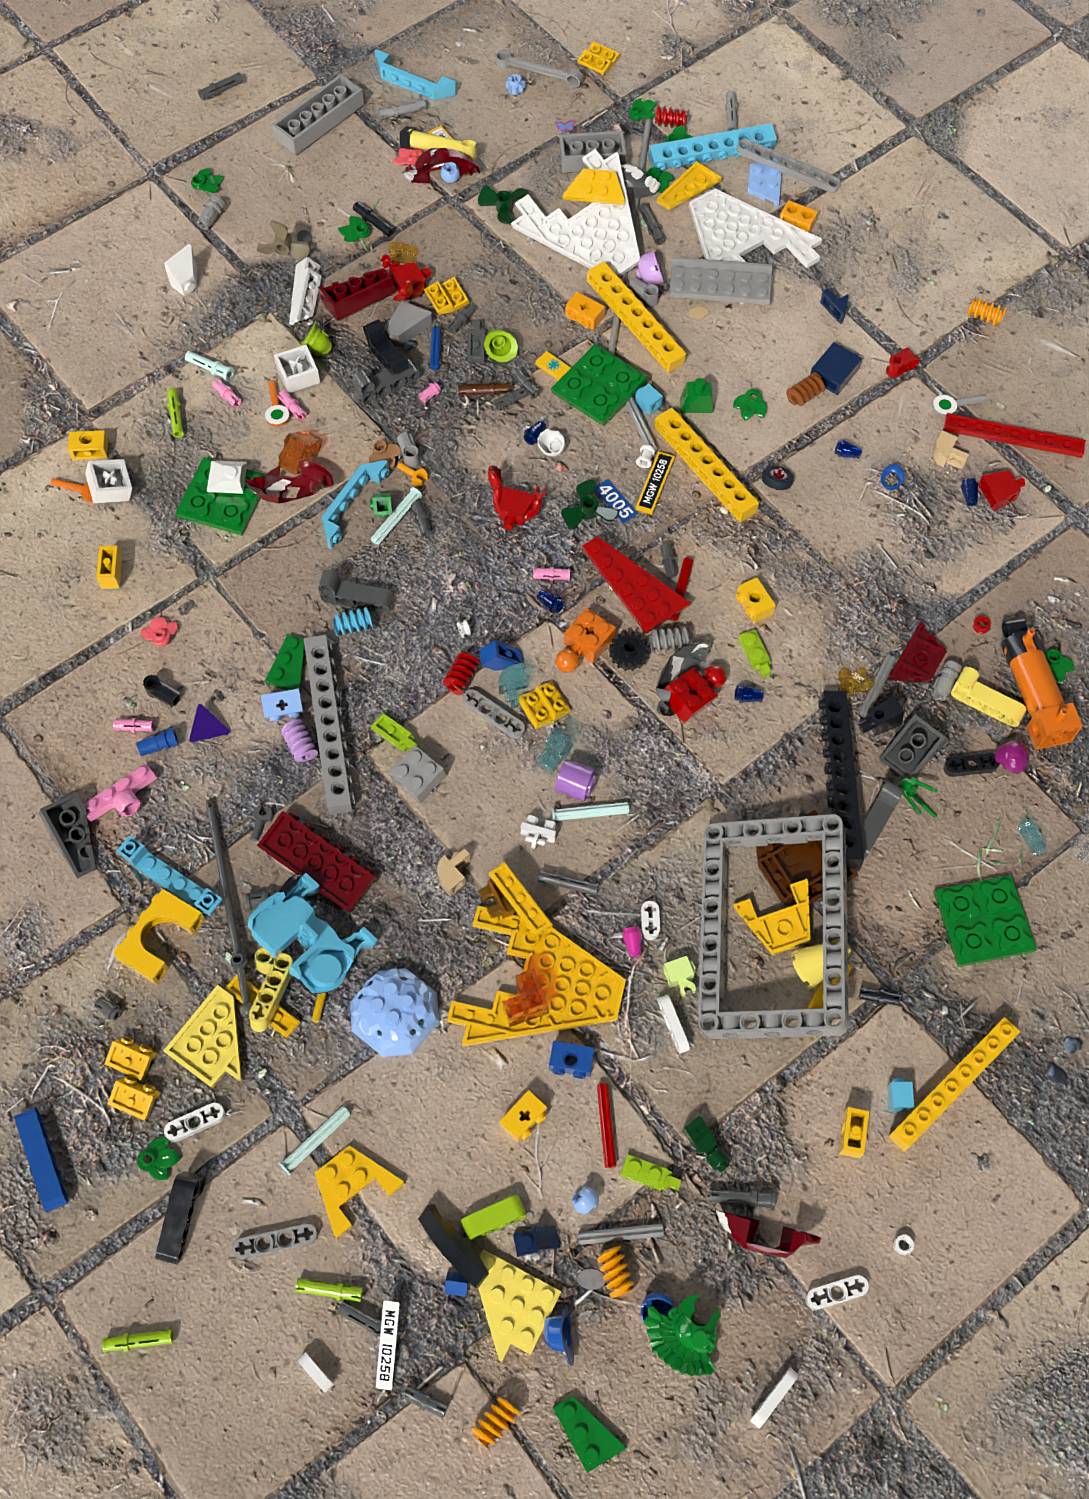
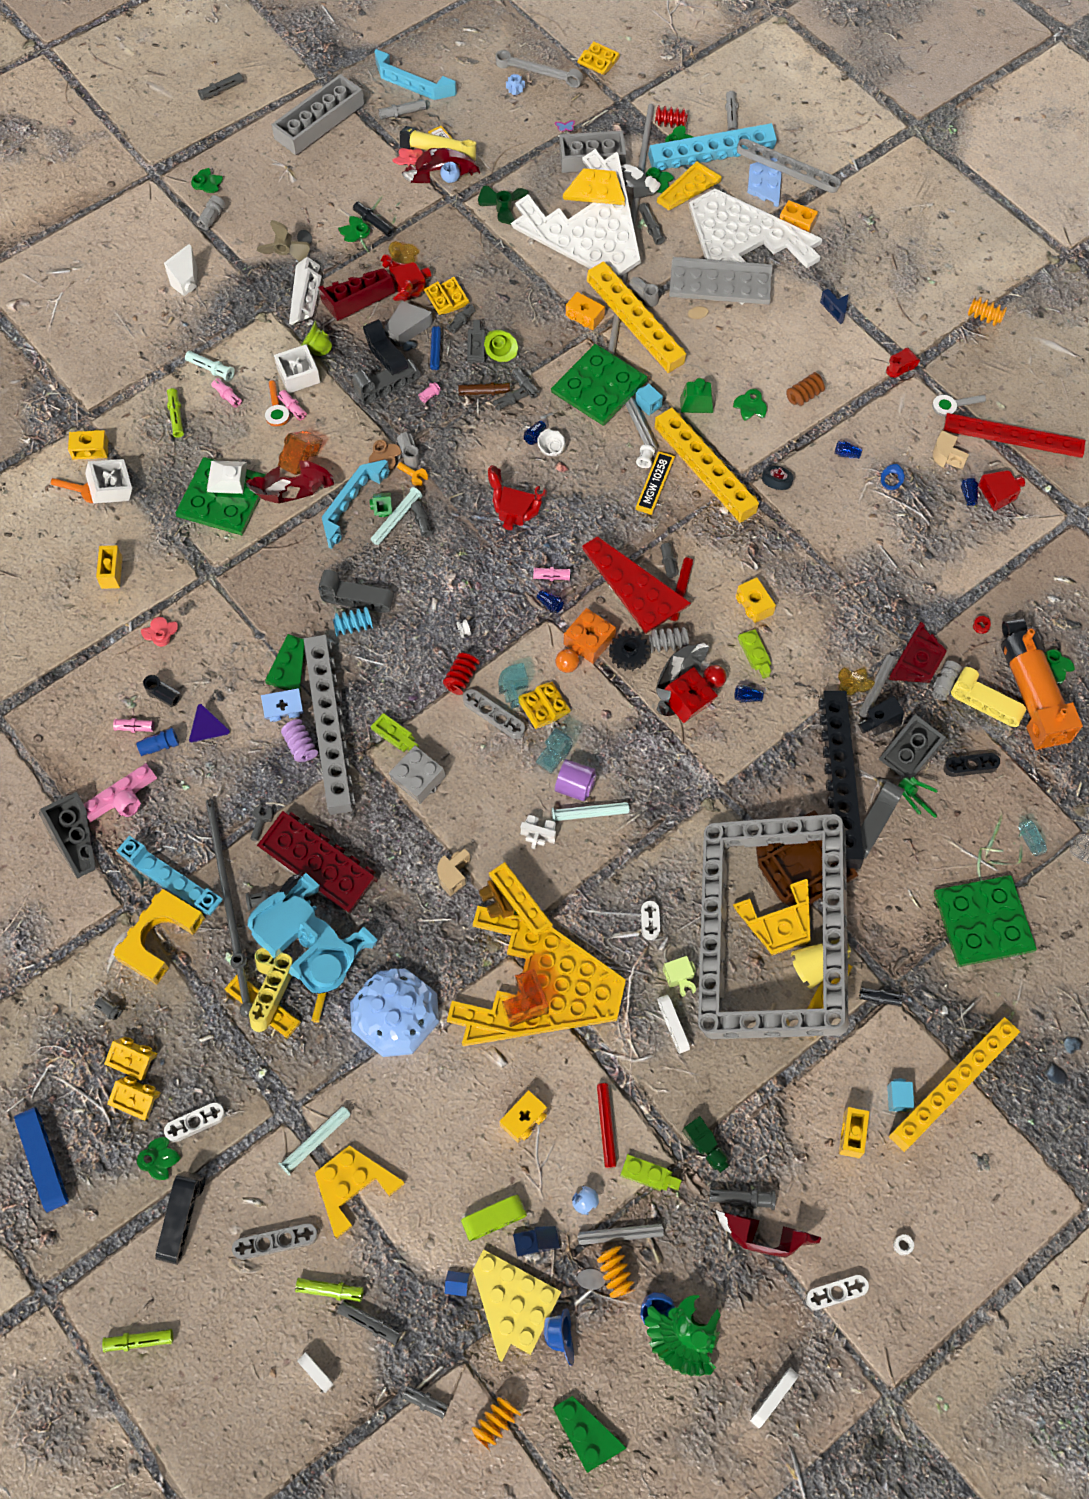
(209, 1040): light yellow wing -> none
(387, 1345): white sticker -> none
(454, 1248): black slope -> none
(500, 656): blue slope -> none
(552, 365): yellow tile -> none
(559, 880): dark grey pin -> none
(561, 1051): blue brick -> none
(573, 515): dark green piece -> none
(615, 500): blue sticker -> none
(632, 939): dark pink cone -> none
(642, 109): green plate -> none
(649, 269): lavender cylinder -> none
(837, 367): dark blue brick -> none
(1012, 756): magenta hair -> none

